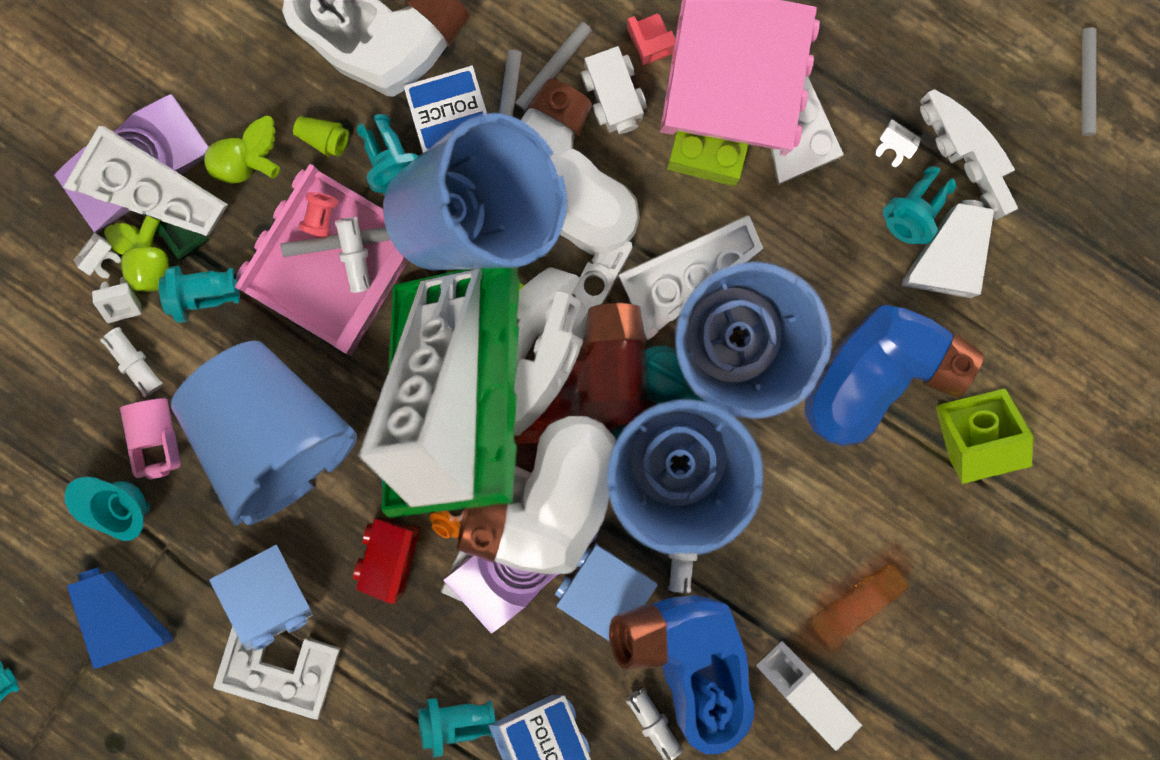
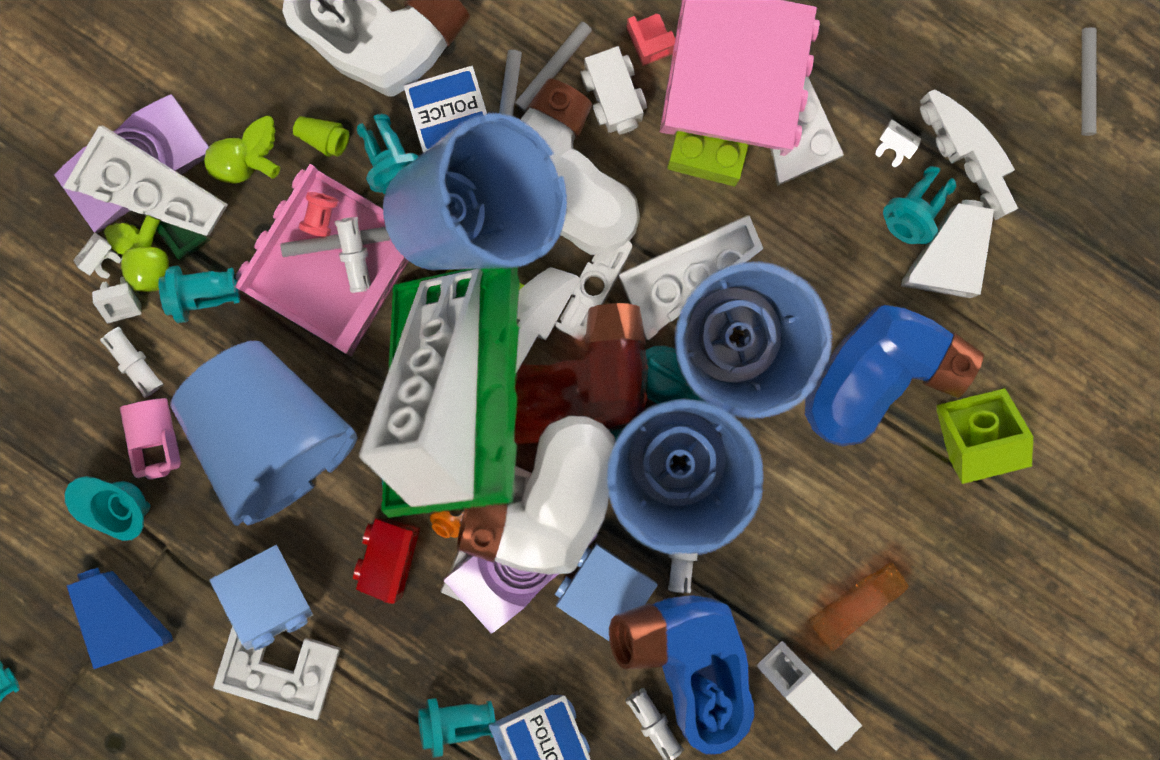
(555, 354): white slope -> none

